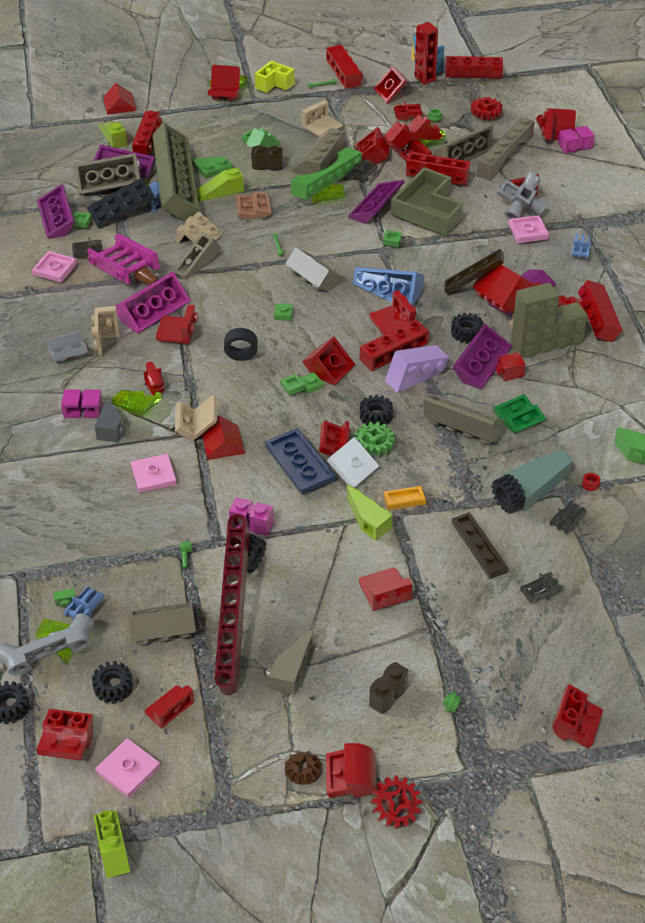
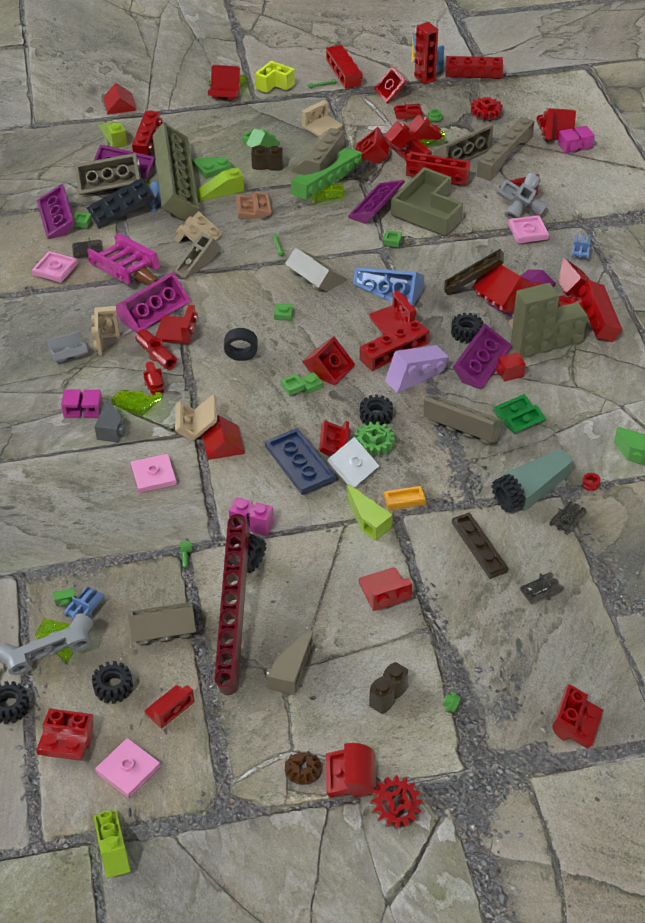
(156, 349): none -> red piece
(571, 278): none -> slope

